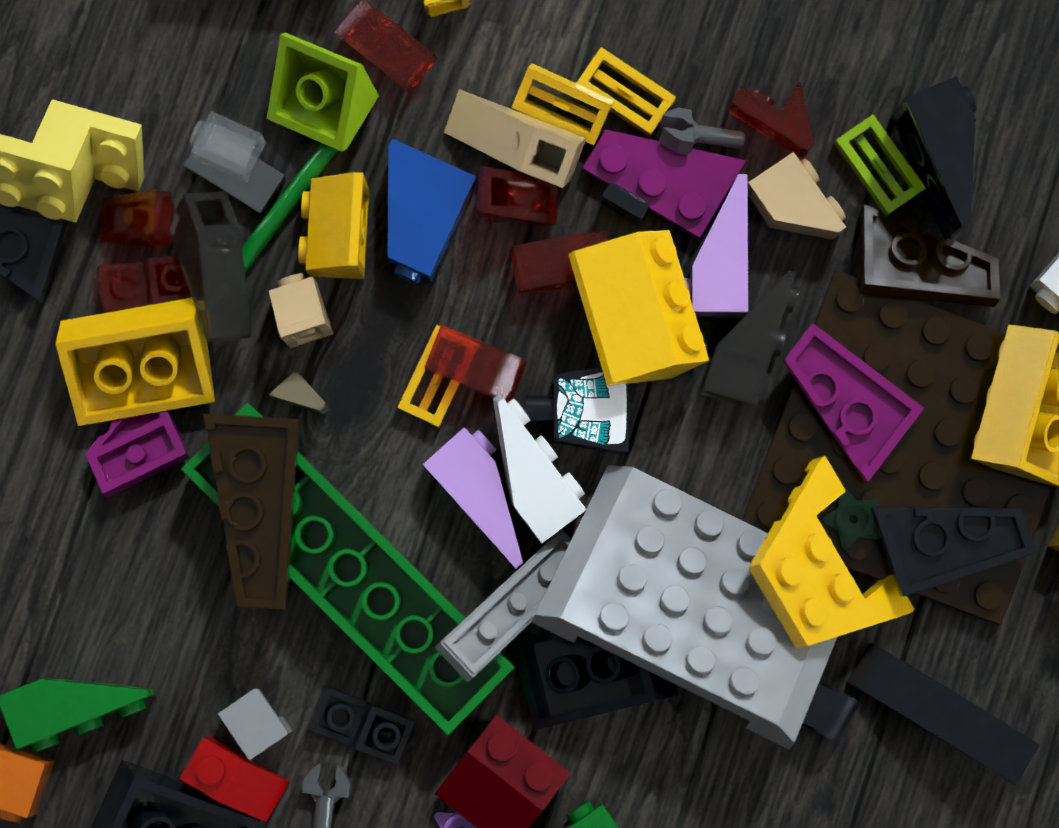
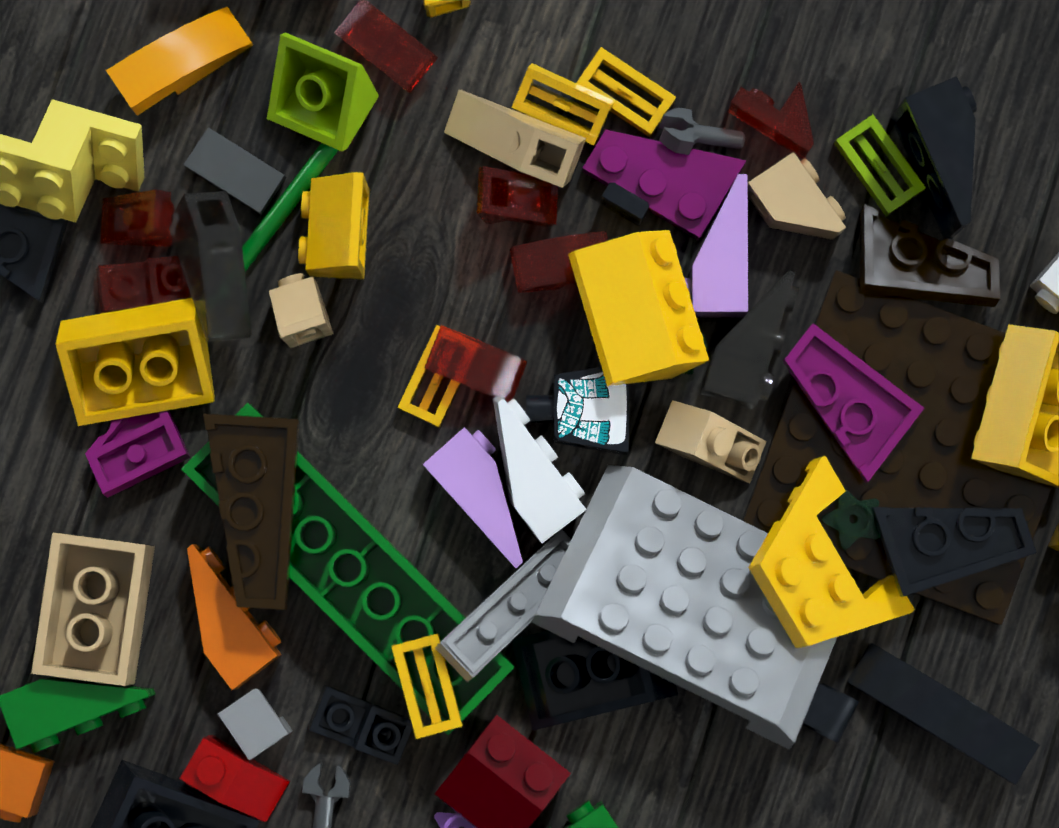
(93, 609): none -> tan brick
(179, 59): none -> light orange slope
(227, 146): clear brick -> none
(228, 633): none -> orange slope
(298, 392): dark tan slope -> none
(423, 210): blue slope -> none
(437, 724): none -> yellow tile
(710, 441): none -> tan slope

